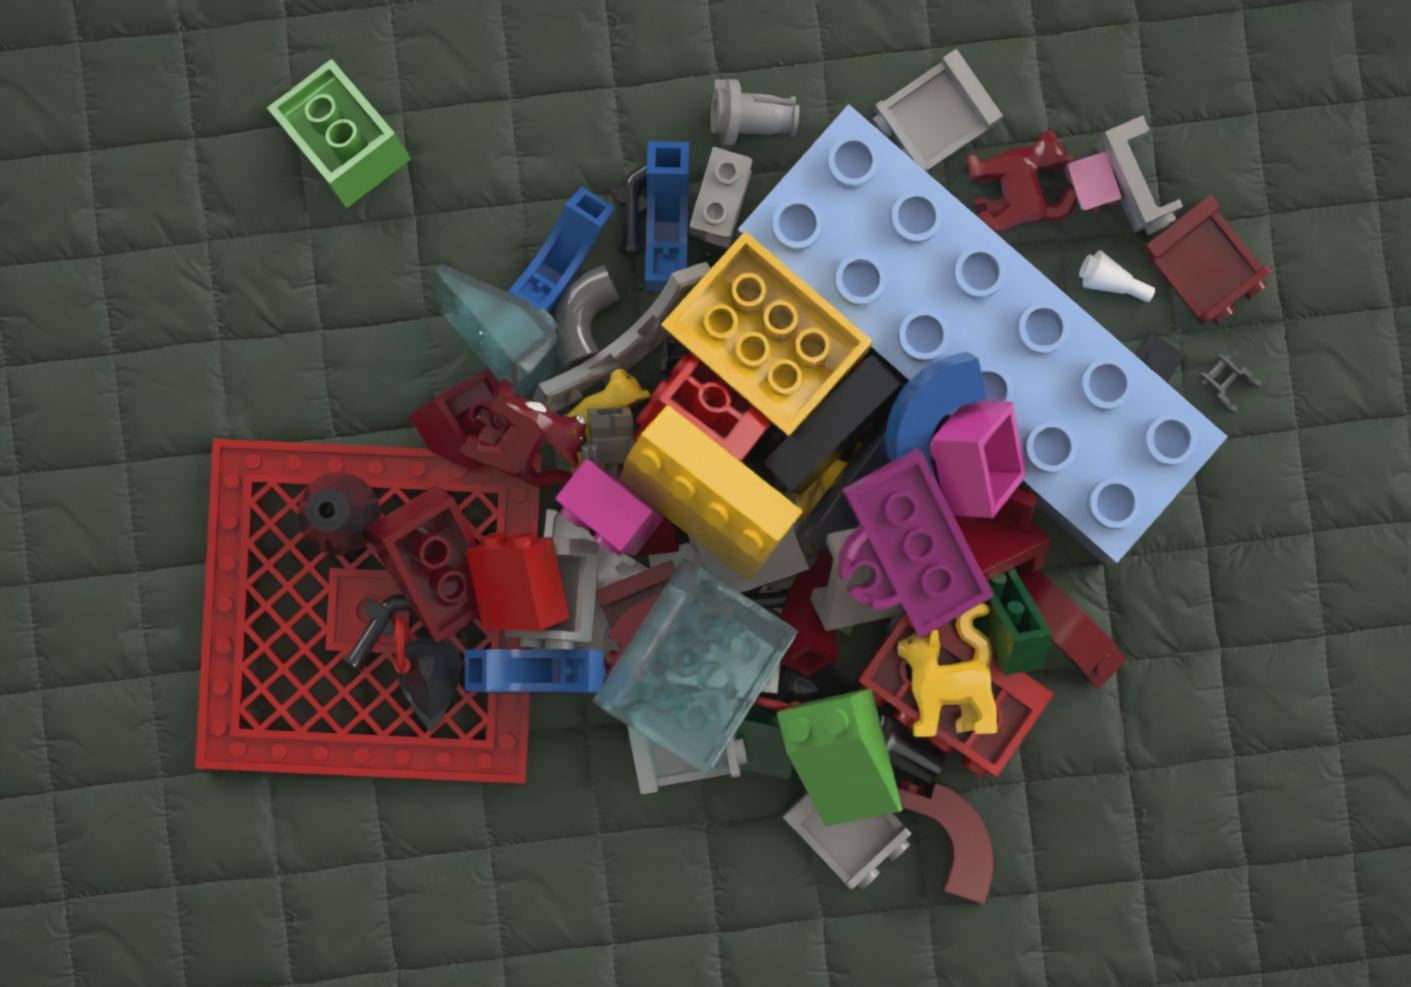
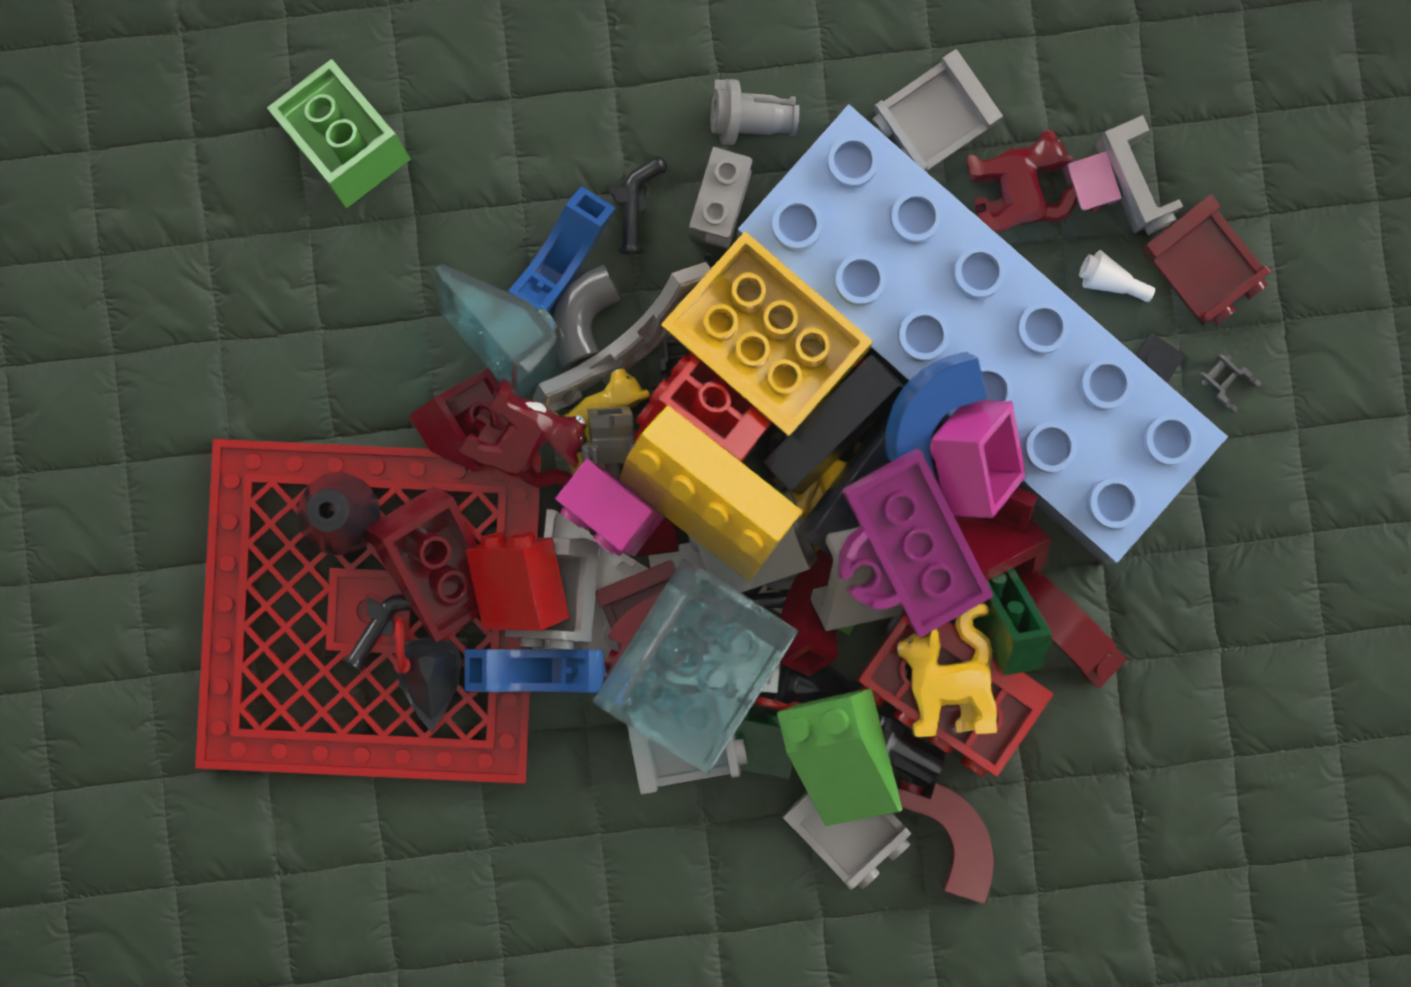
(666, 211): blue arch -> none

